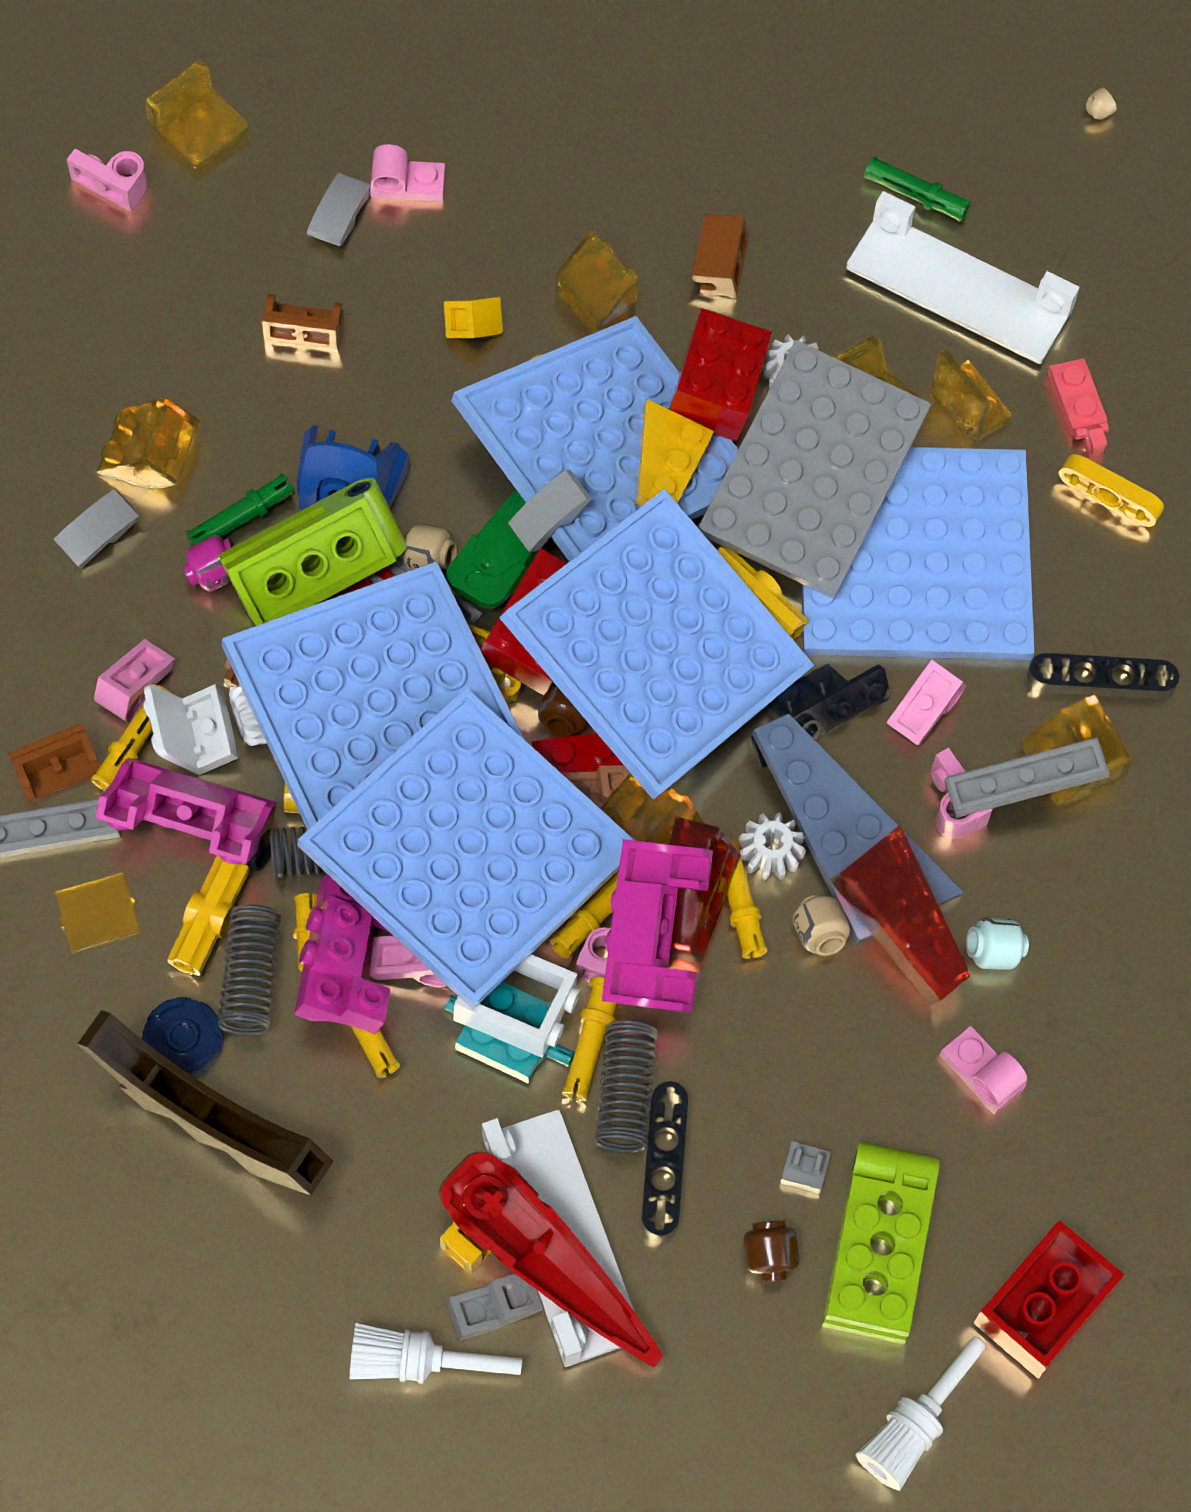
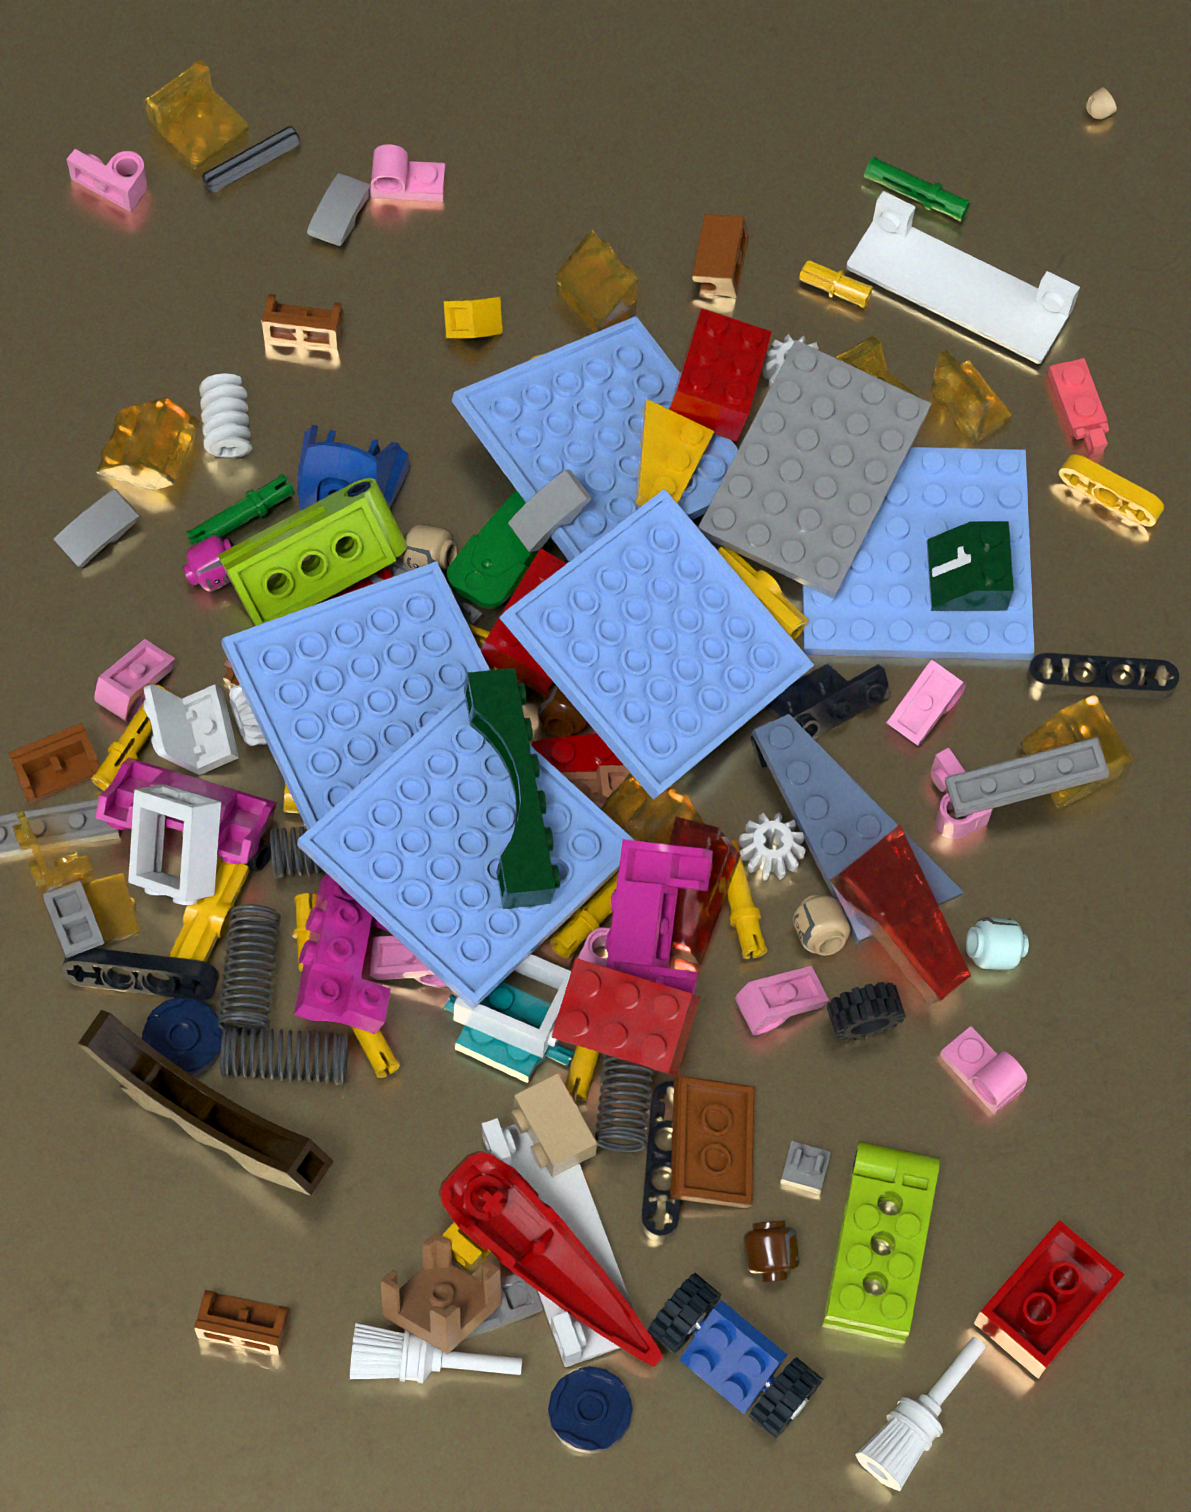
(67, 868): none -> clear yellow bracket
(73, 919): none -> light grey slope
(85, 971): none -> black beam
(199, 844): none -> white window
(225, 416): none -> white piece
(242, 1322): none -> dark orange hinge
(251, 159): none -> axle
(337, 1068): none -> dark grey piece
(441, 1300): none -> medium nougat panel
(496, 713): none -> dark green arch
(553, 1125): none -> tan brick
(590, 1410): none -> dark blue tile
(626, 1016): none -> red brick
(712, 1142): none -> dark orange tile
(733, 1356): none -> plate
(774, 999): none -> bright pink plate
(836, 283): none -> yellow axle
(866, 1011): none -> black tyre
(971, 567): none -> dark green slope

